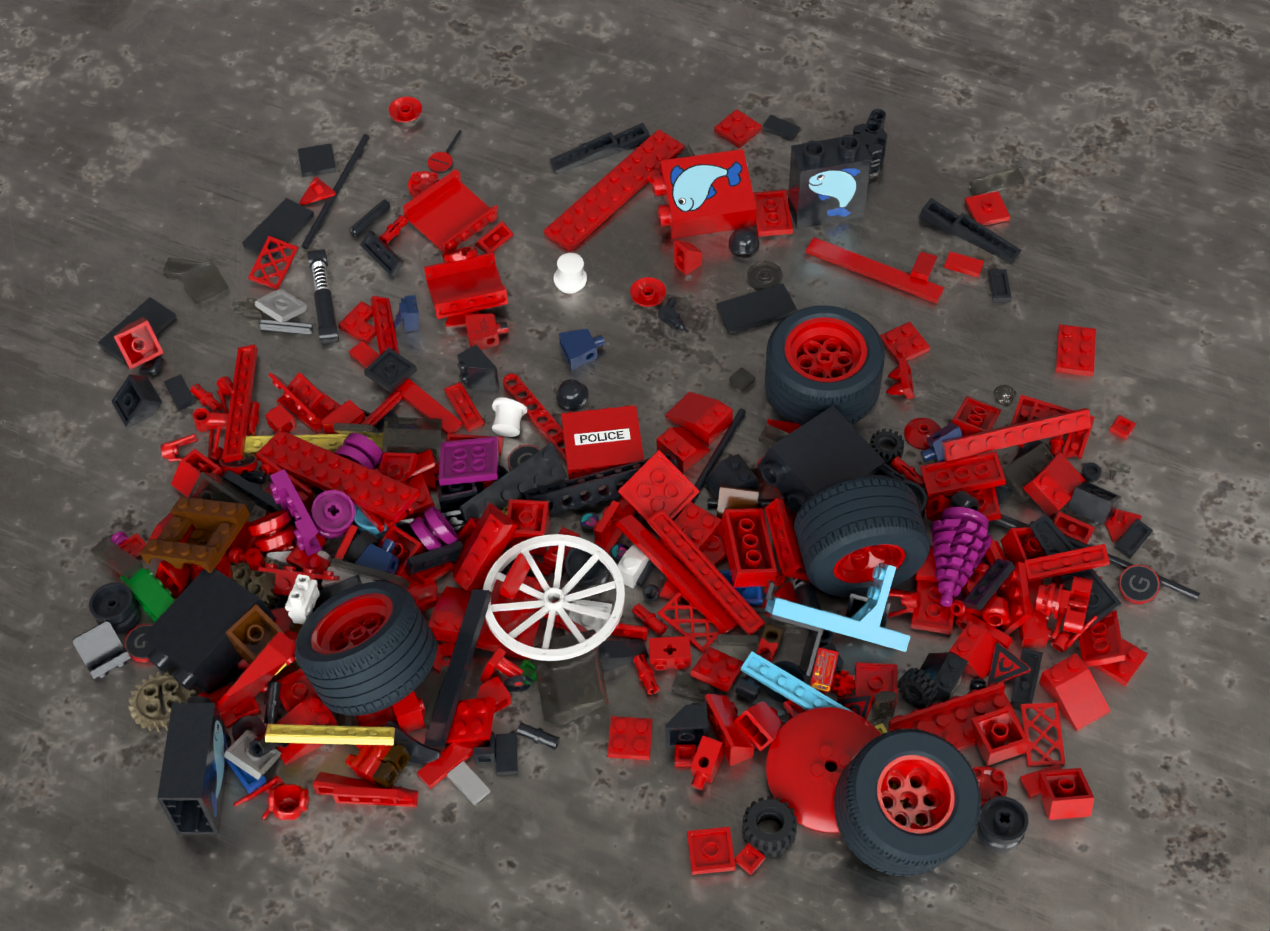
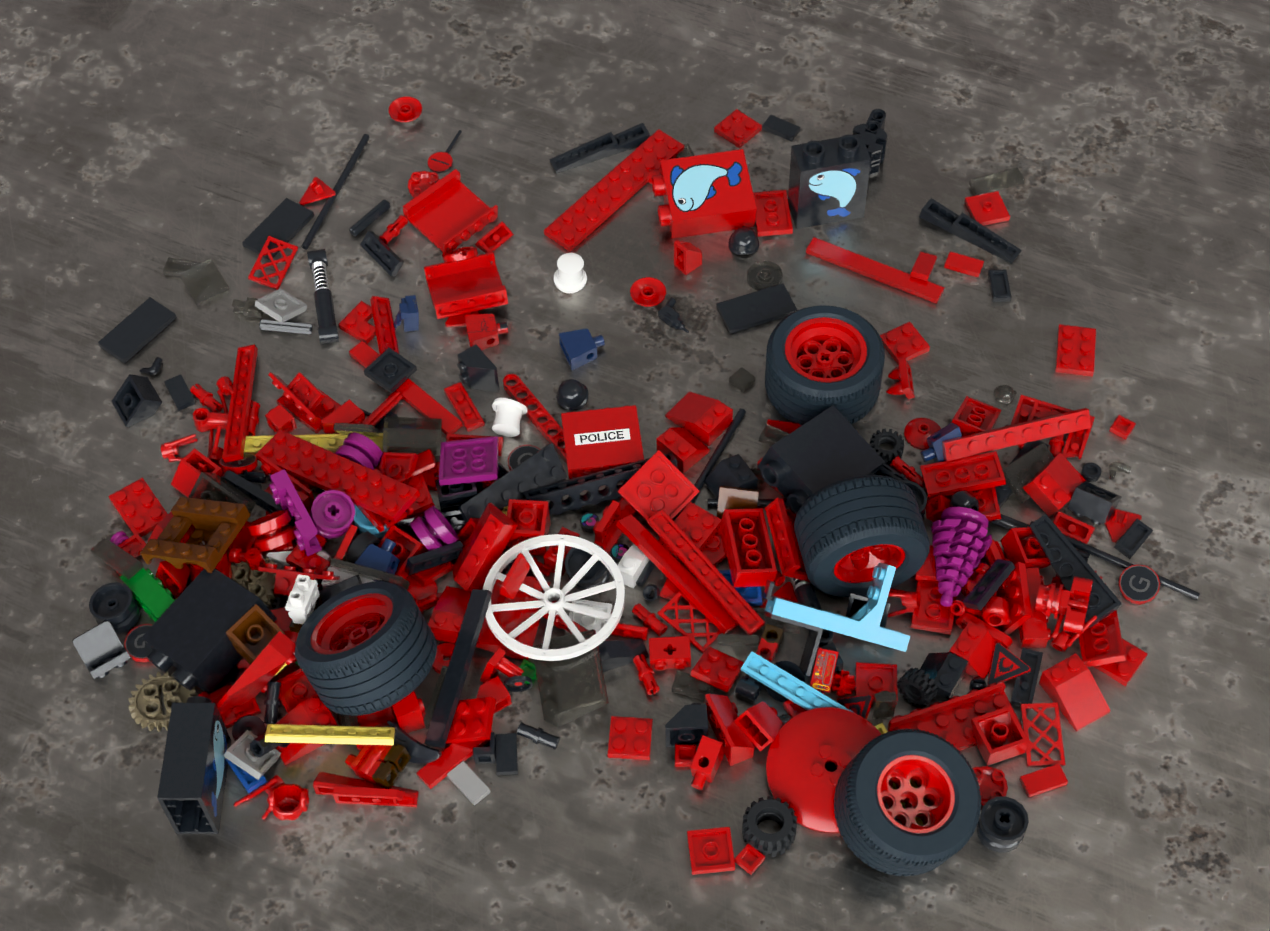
(138, 343): red slope -> none
(138, 507): none -> red plate
(317, 160): black tile -> none
(1065, 793): red slope -> none
(1067, 562): red plate -> none

